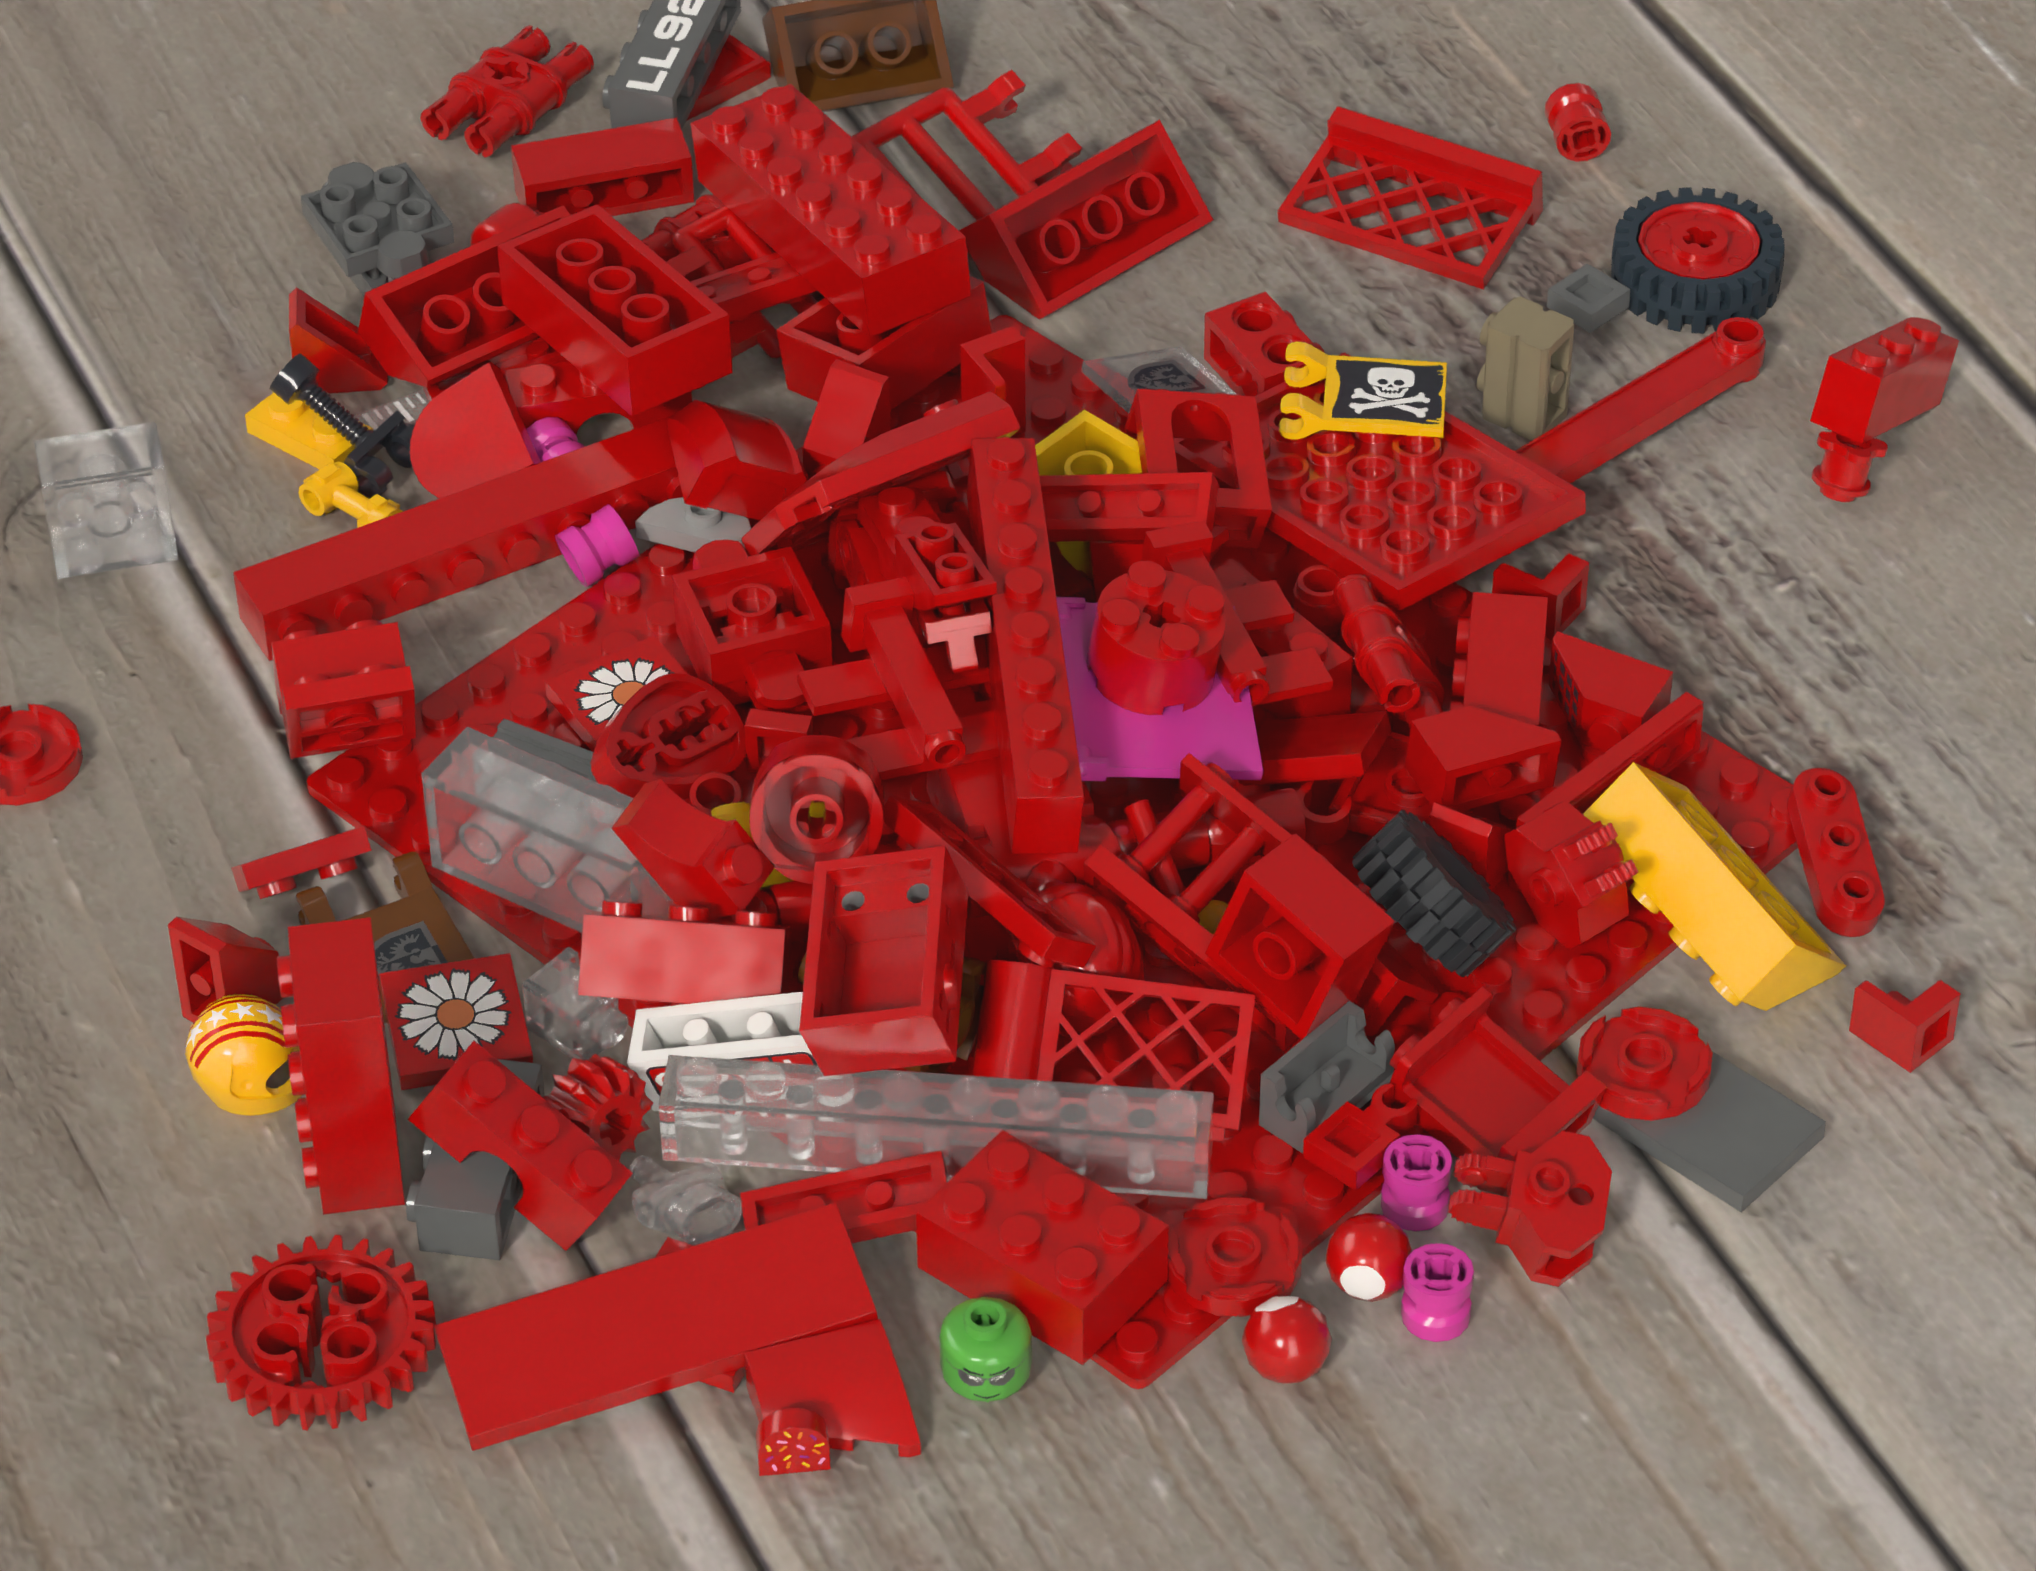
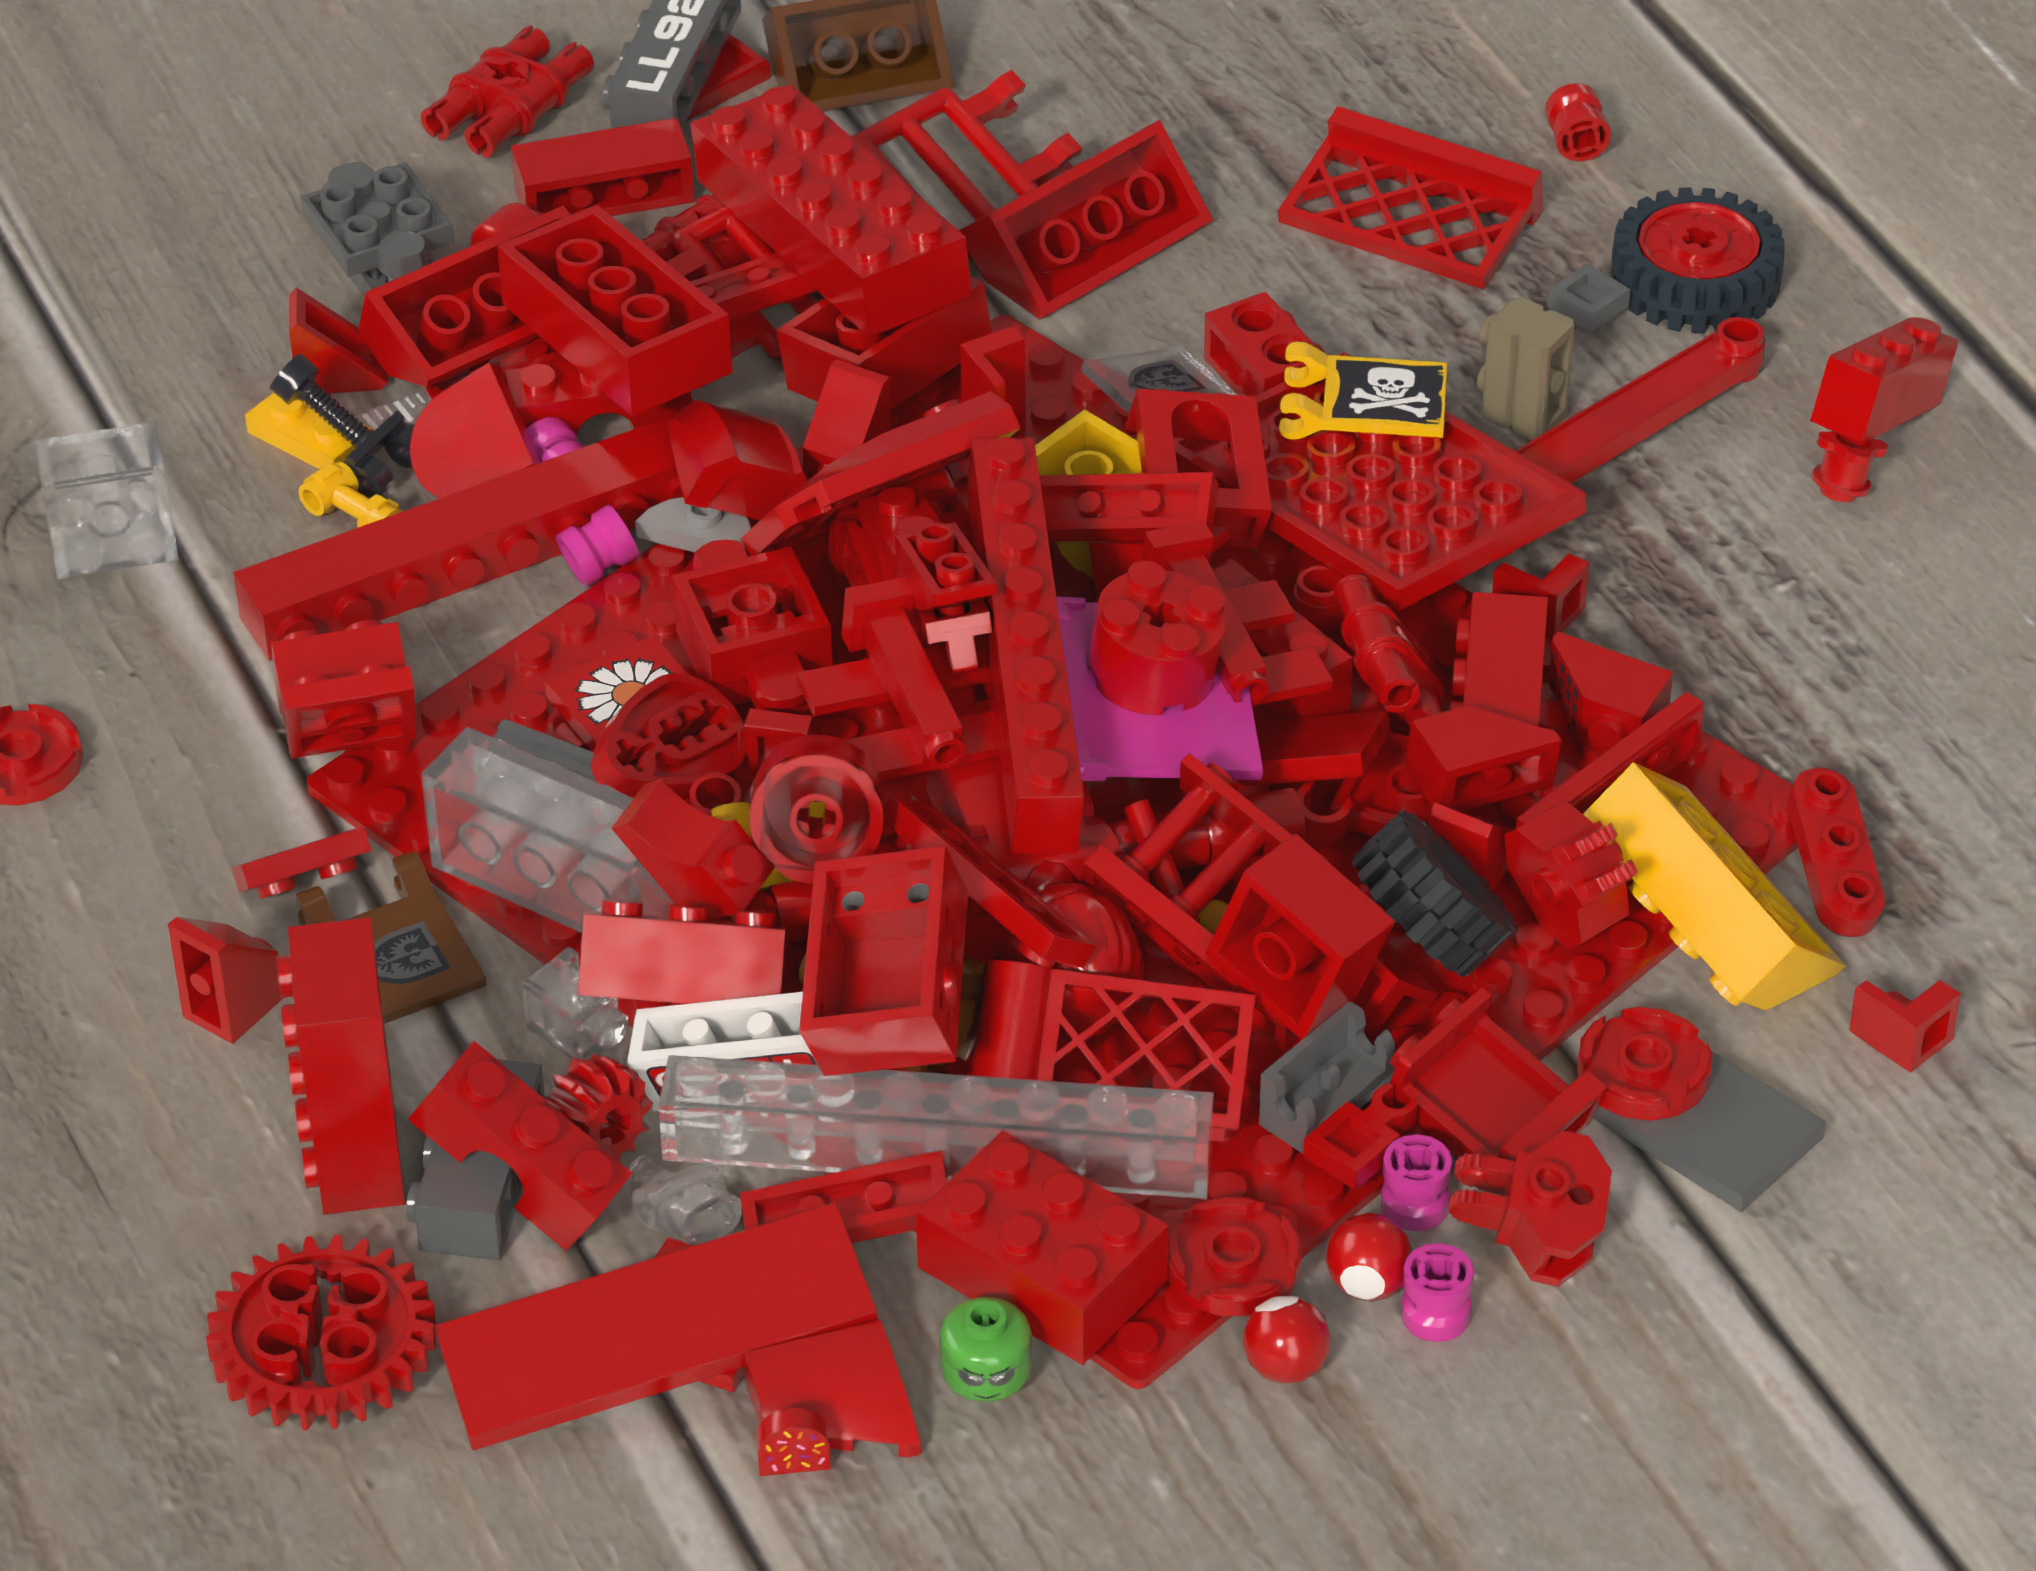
(235, 1052): yellow helmet -> none
(446, 1007): tile -> none

